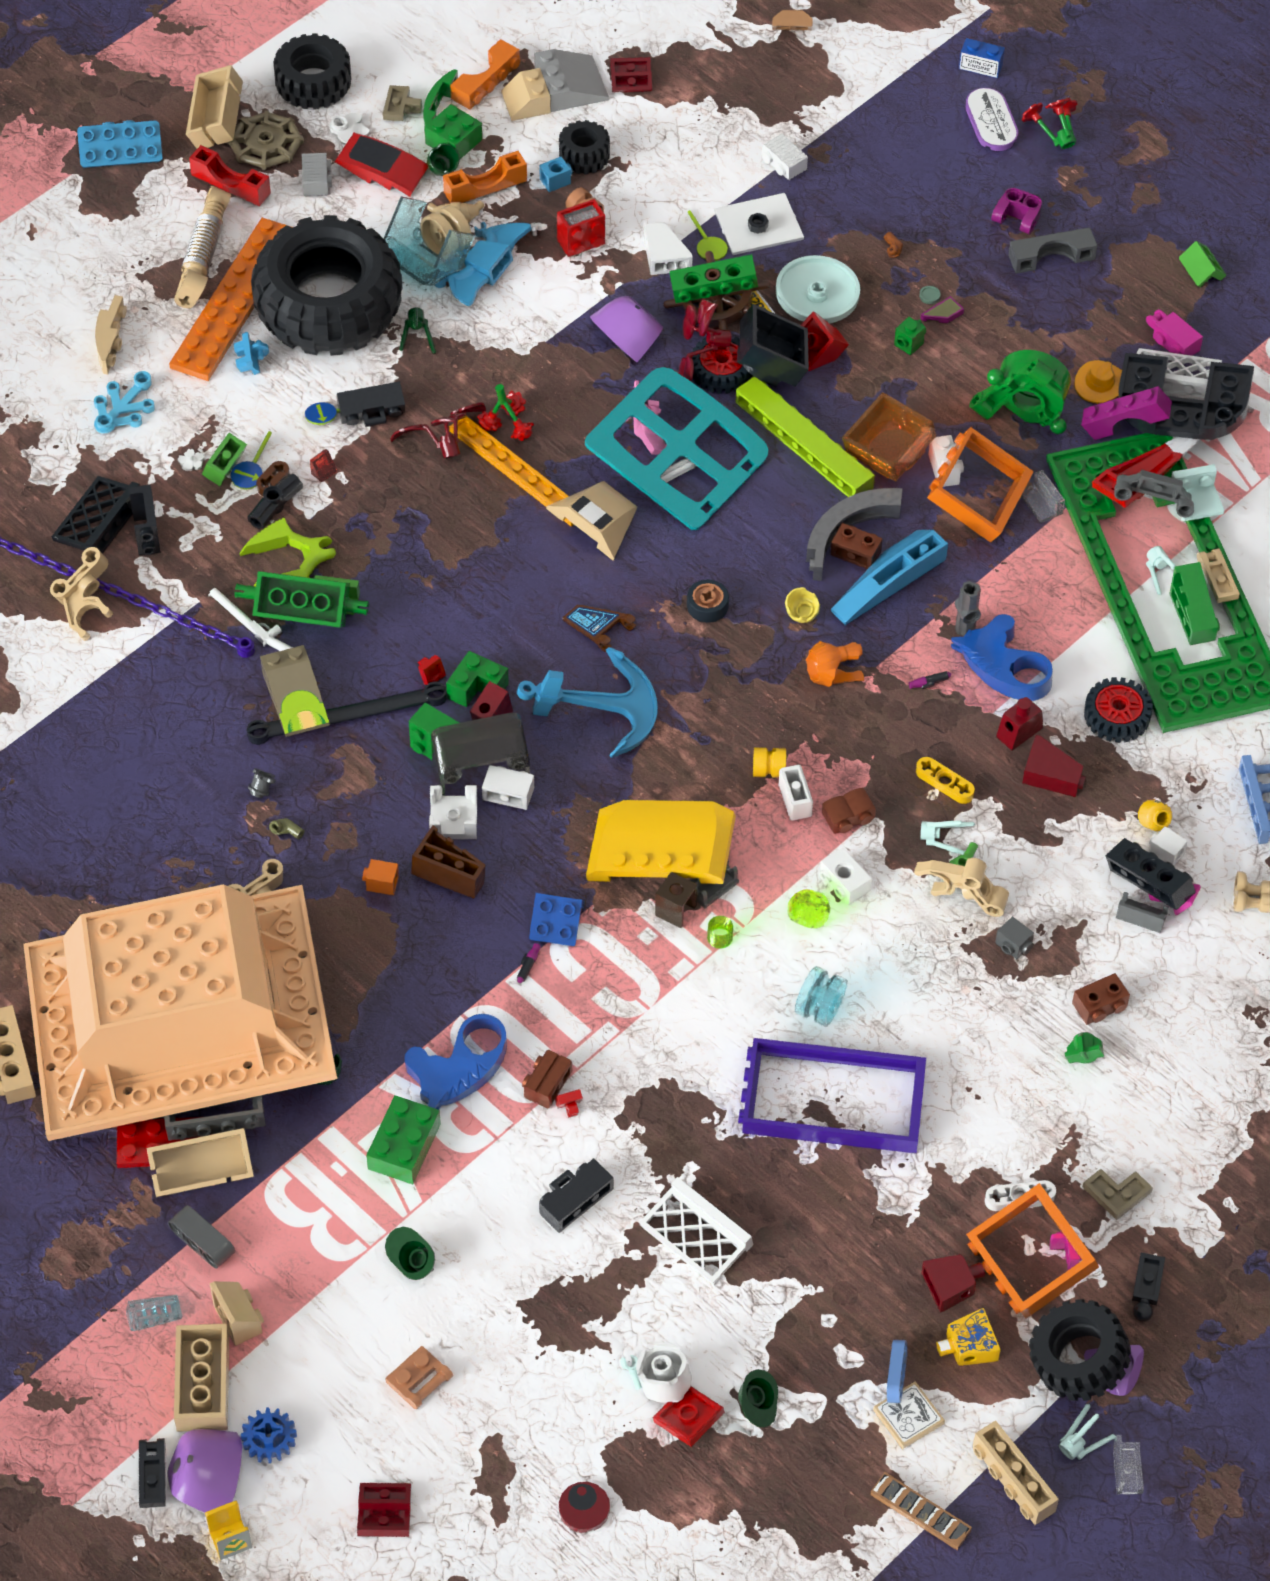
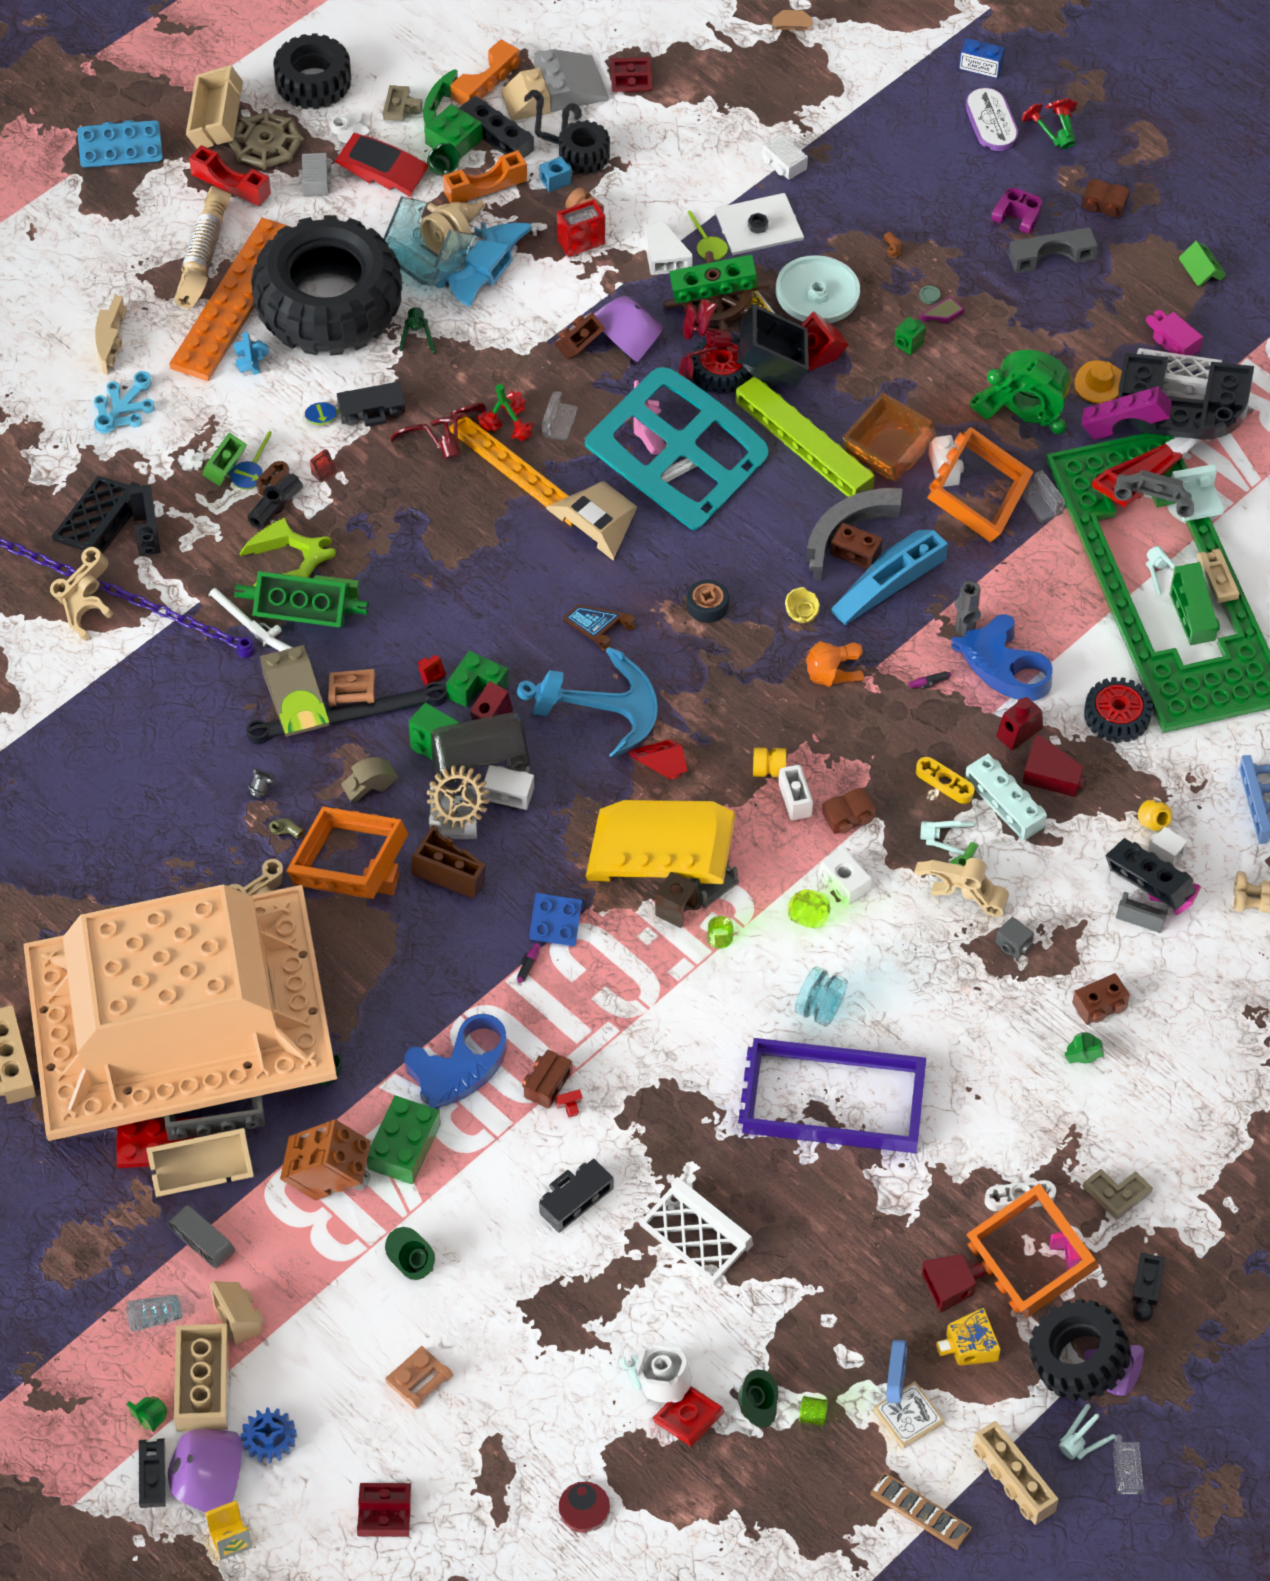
(149, 1412): none -> green piece
(303, 874): none -> orange window
(326, 1160): none -> dark orange piece
(351, 682): none -> nougat plate
(369, 774): none -> dark tan brick
(448, 791): none -> tan gear
(498, 129): none -> black brick
(539, 107): none -> black piece
(558, 418): none -> clear panel
(582, 332): none -> copper brick
(663, 757): none -> red slope
(813, 1411): none -> clear neon green piece
(1006, 797): none -> light aqua brick
(1105, 198): none -> copper brick

